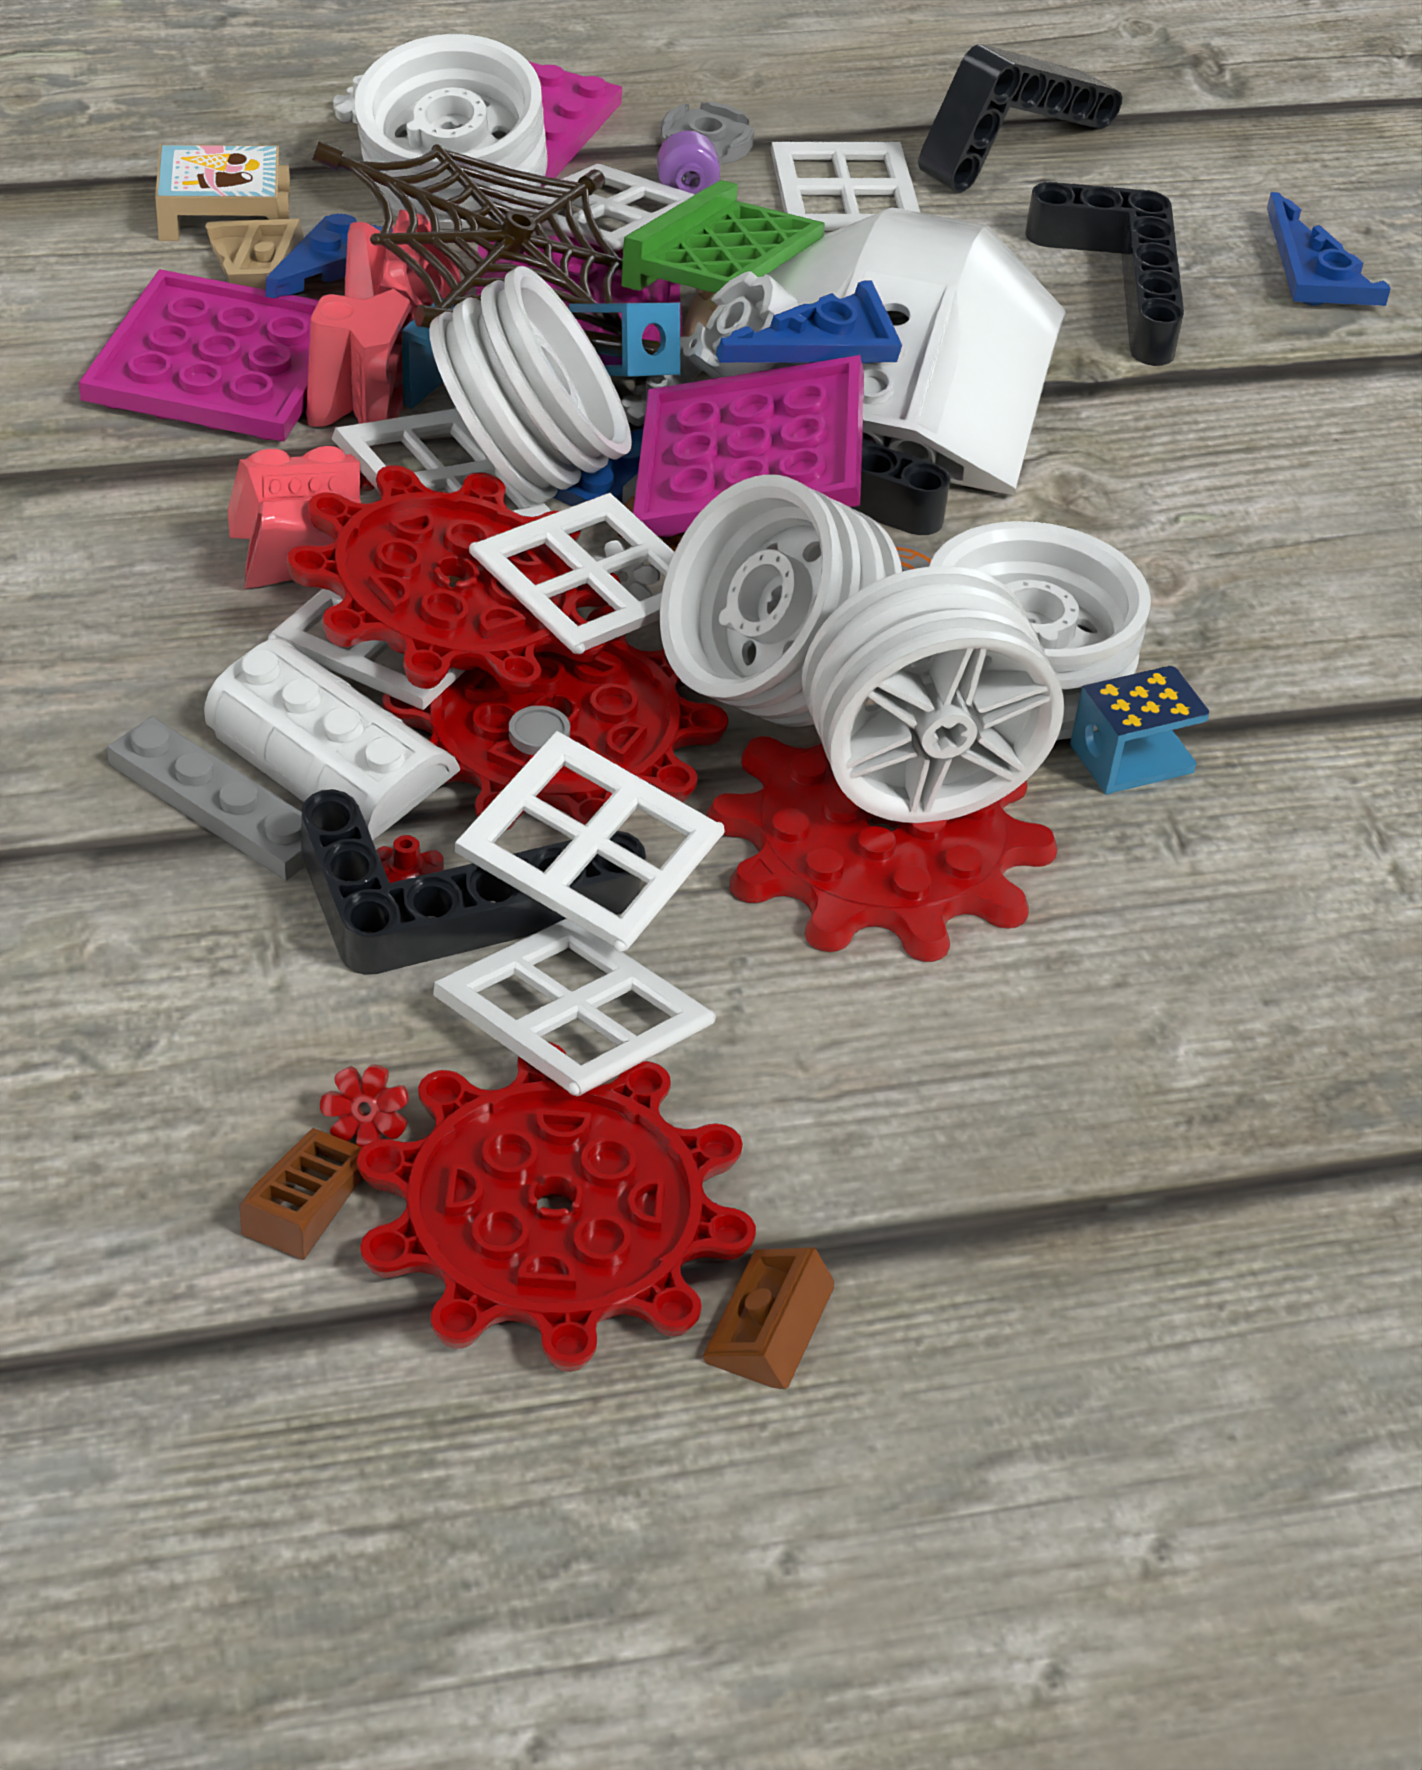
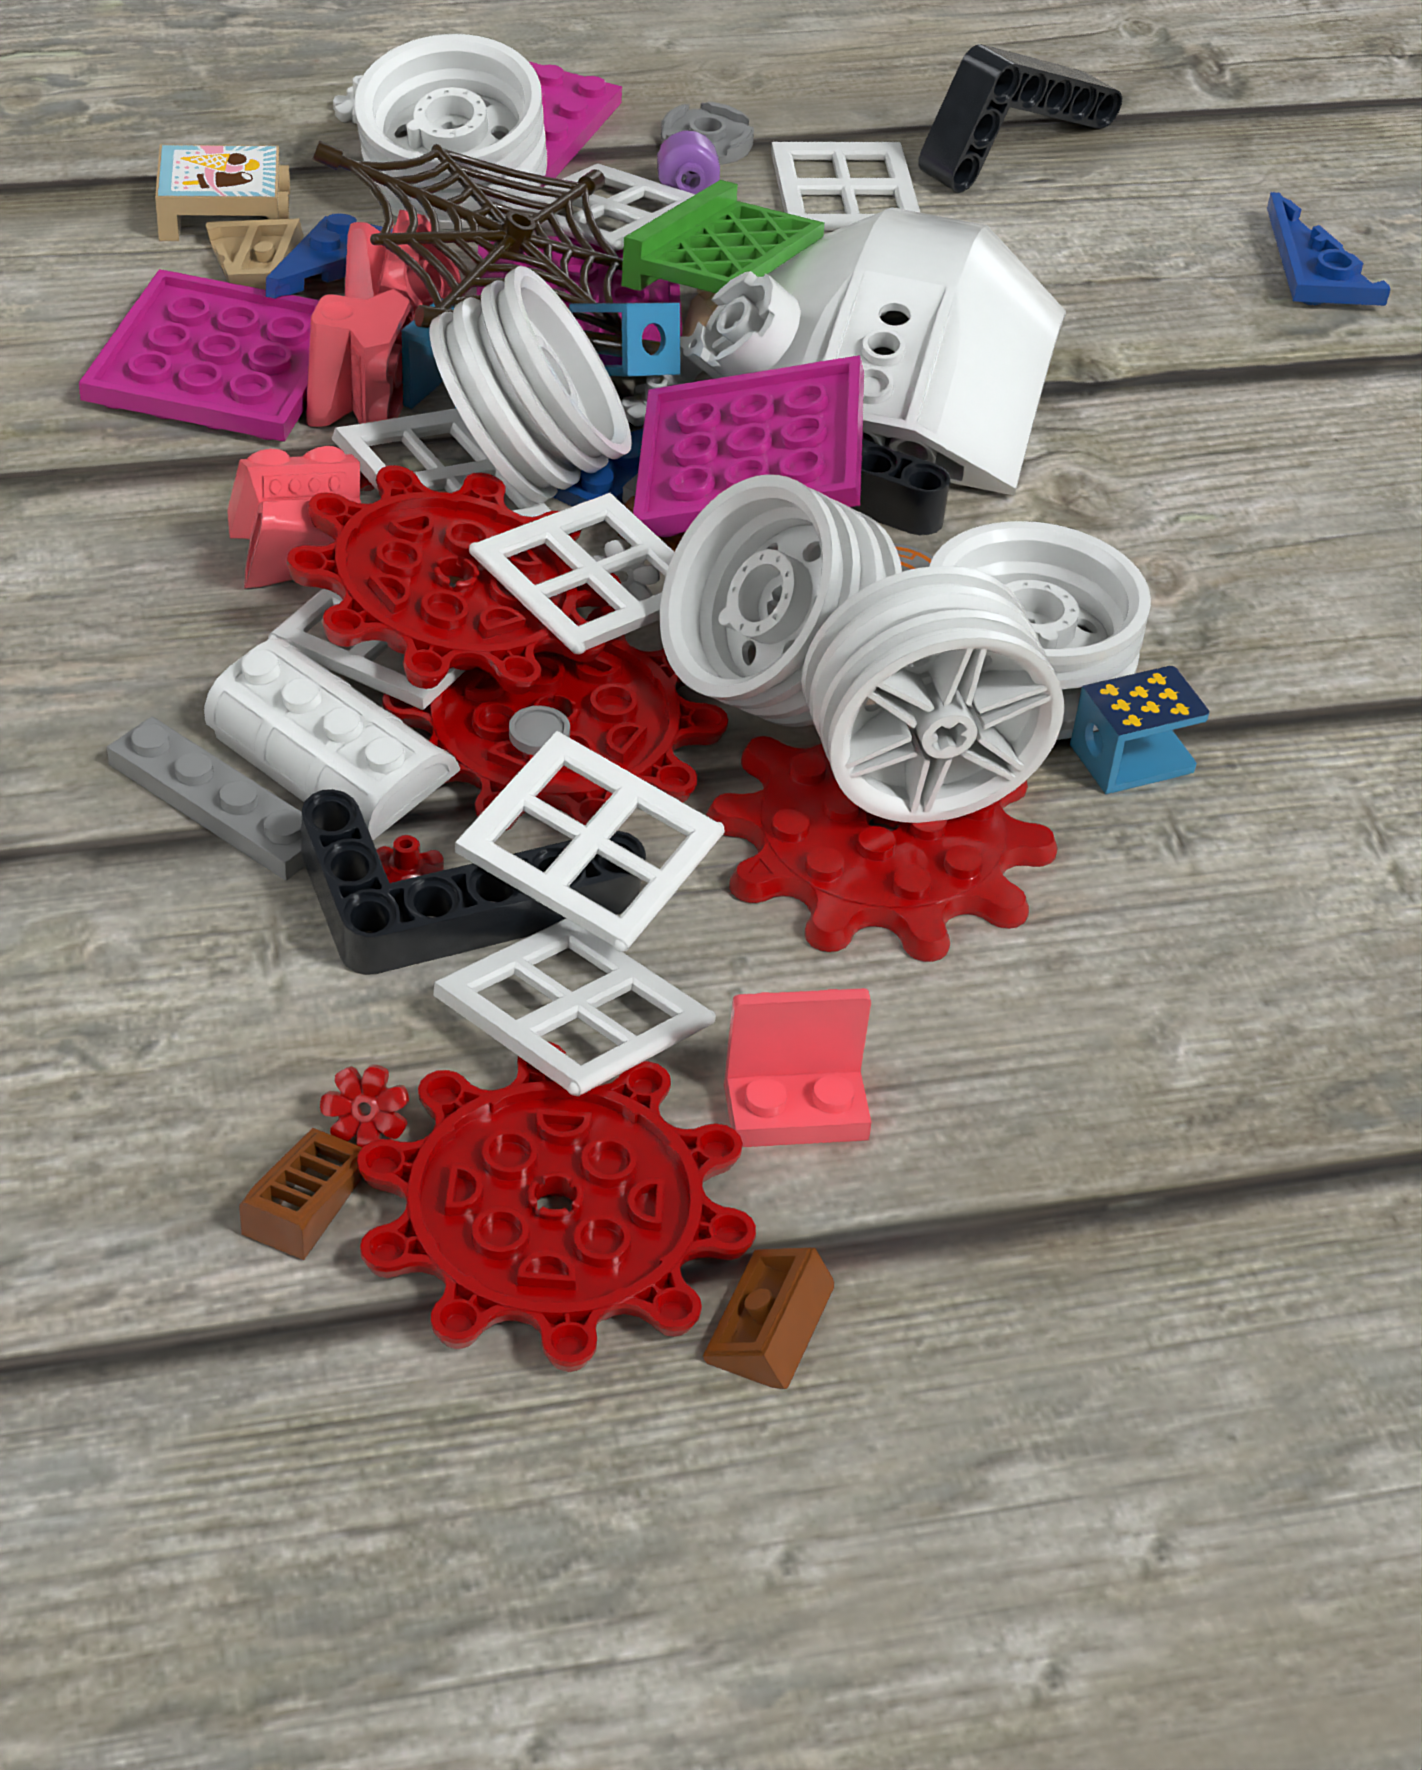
(798, 1067): none -> coral bracket
(820, 332): blue wing -> none
(1126, 223): black beam -> none

